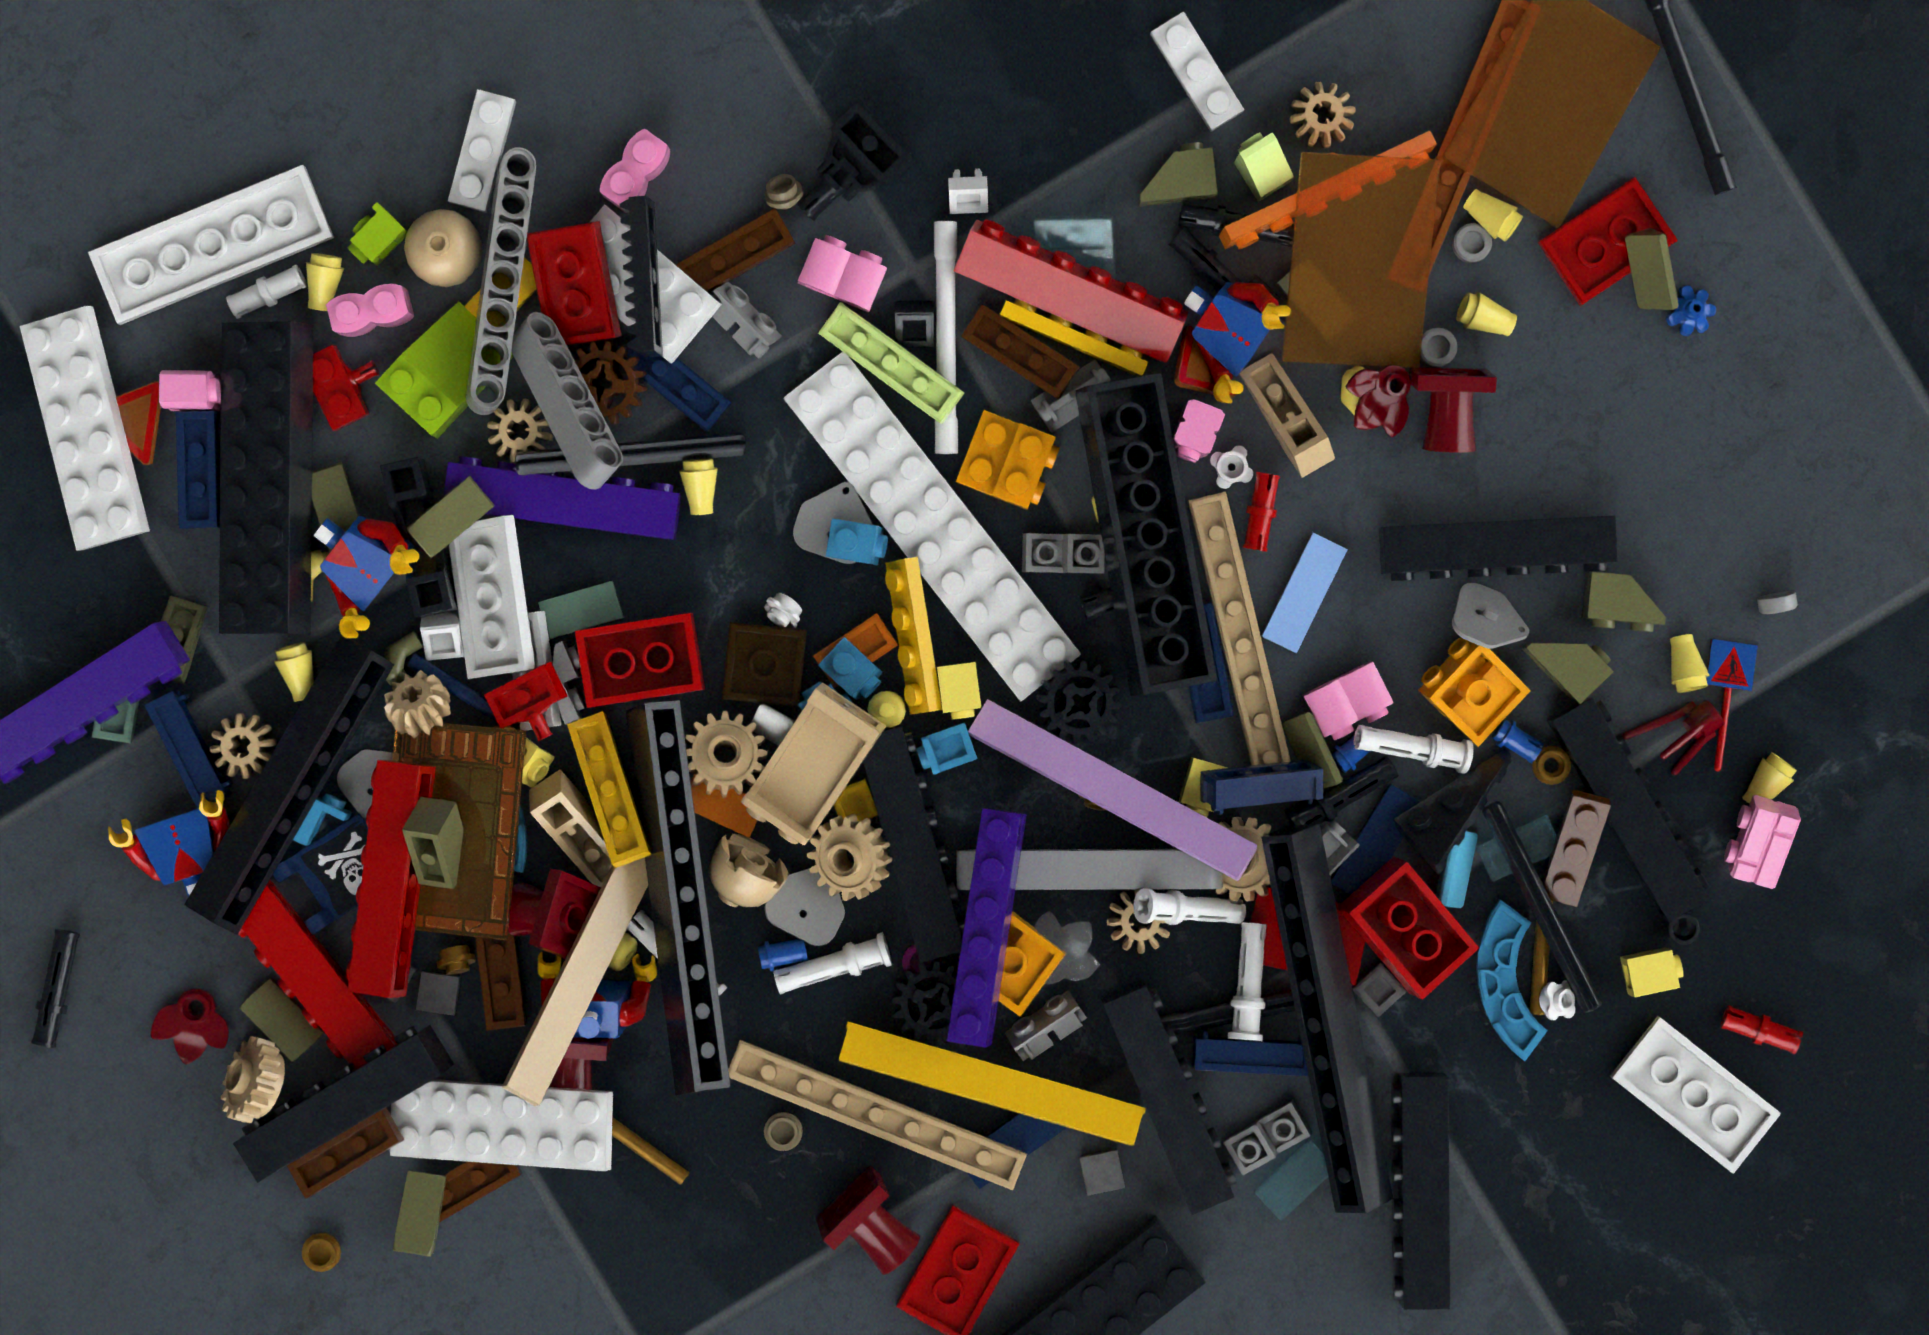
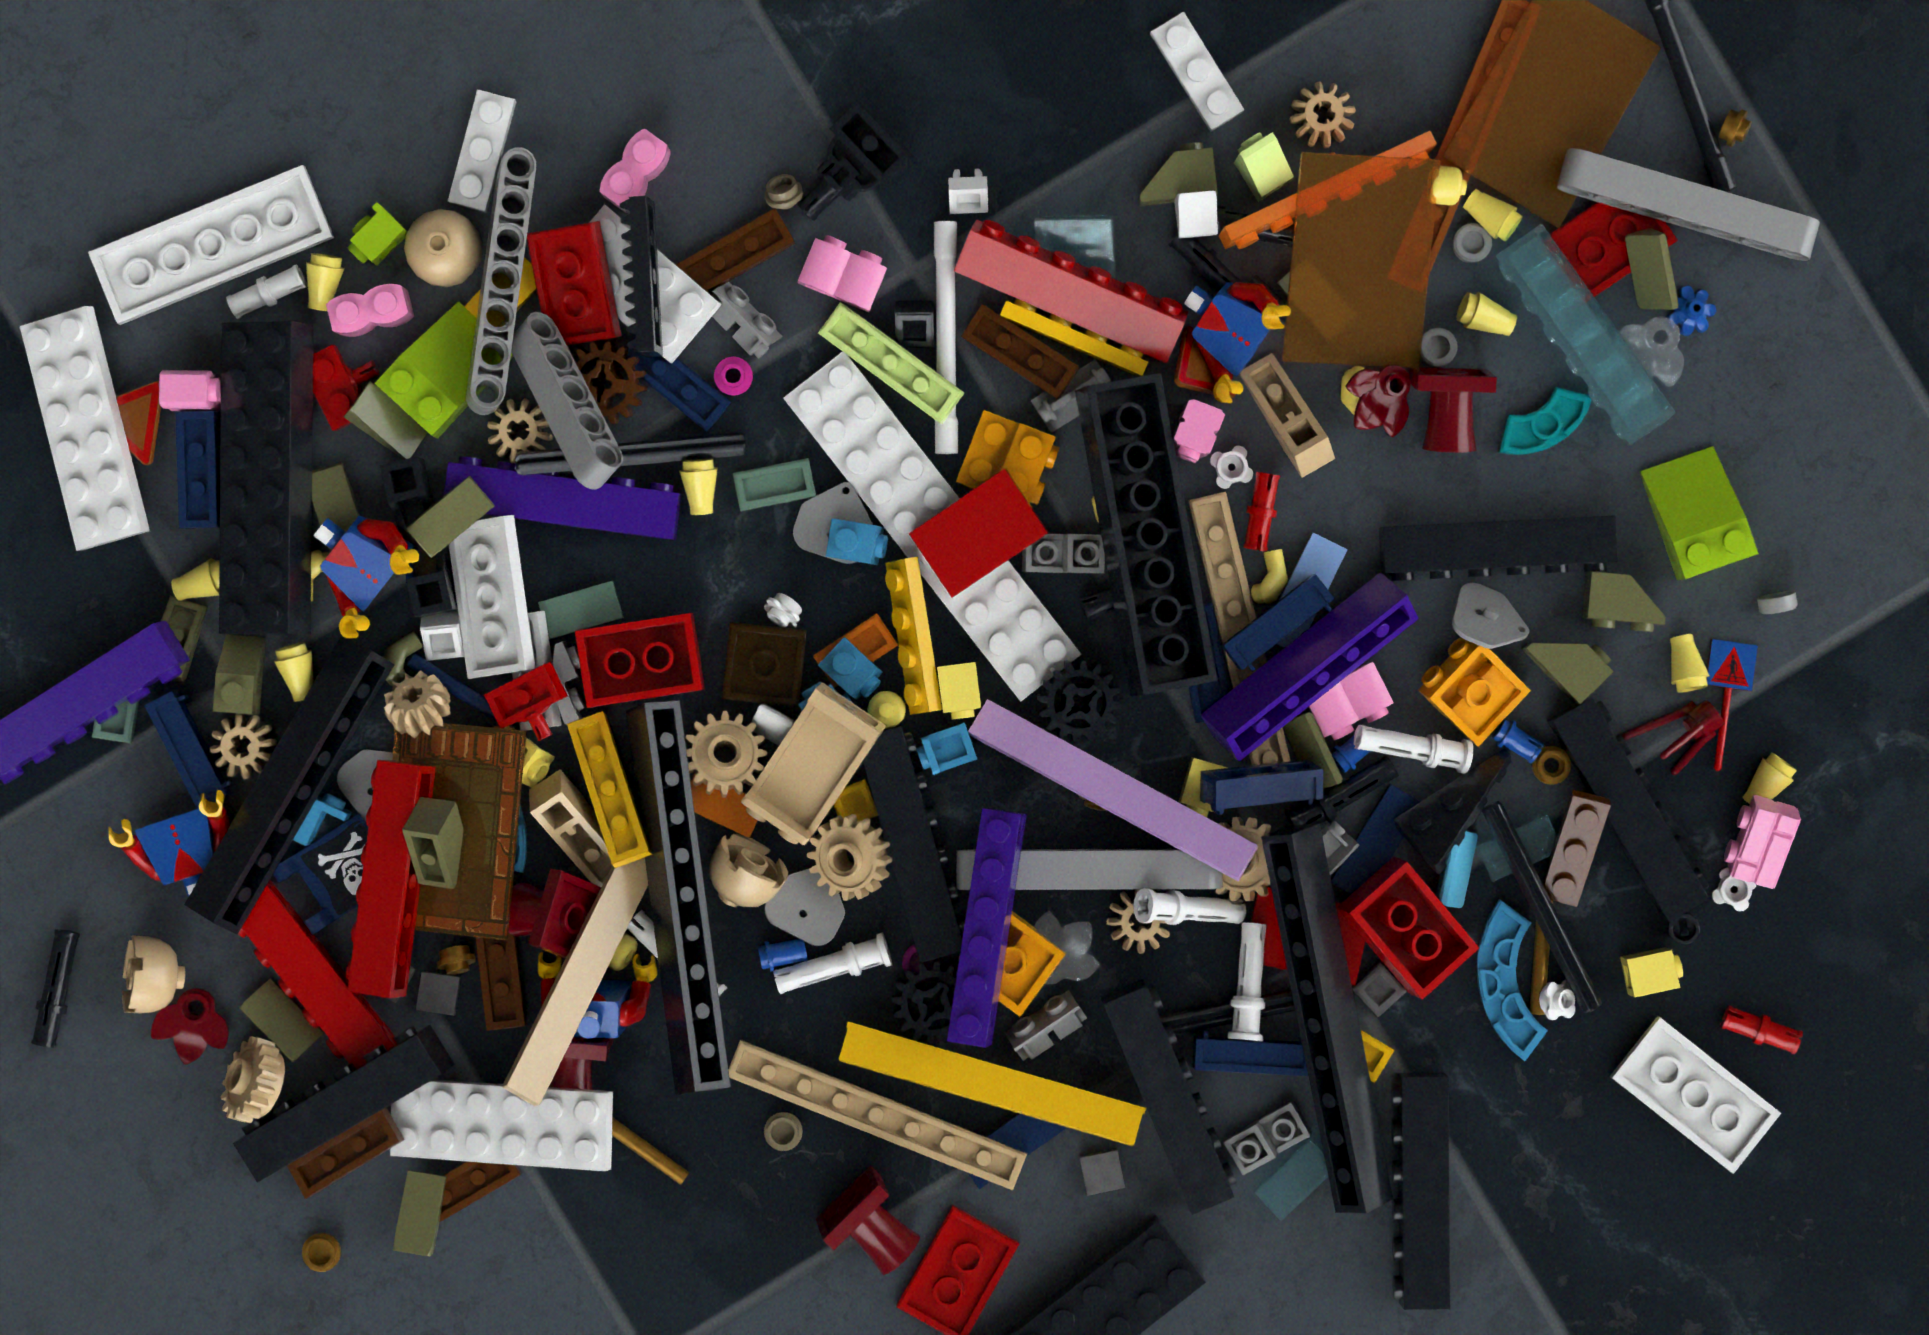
(150, 975): none -> tan cylinder
(198, 582): none -> light yellow cone
(240, 675): none -> olive slope
(385, 421): none -> olive slope
(733, 388): none -> dark pink plate
(774, 484): none -> sand green tile
(978, 533): none -> red tile
(1196, 214): none -> white slope
(1274, 581): none -> light yellow arm
(1277, 622): none -> dark blue container
(1309, 666): none -> dark purple brick
(1376, 1055): none -> yellow tile
(1449, 186): none -> light yellow piece
(1545, 426): none -> teal tile
(1585, 335): none -> clear light blue brick
(1657, 358): none -> clear plate
(1688, 204): none -> light grey beam
(1698, 514): none -> lime slope
(1724, 895): none -> white plate
(1735, 127): none -> pearl gold plate

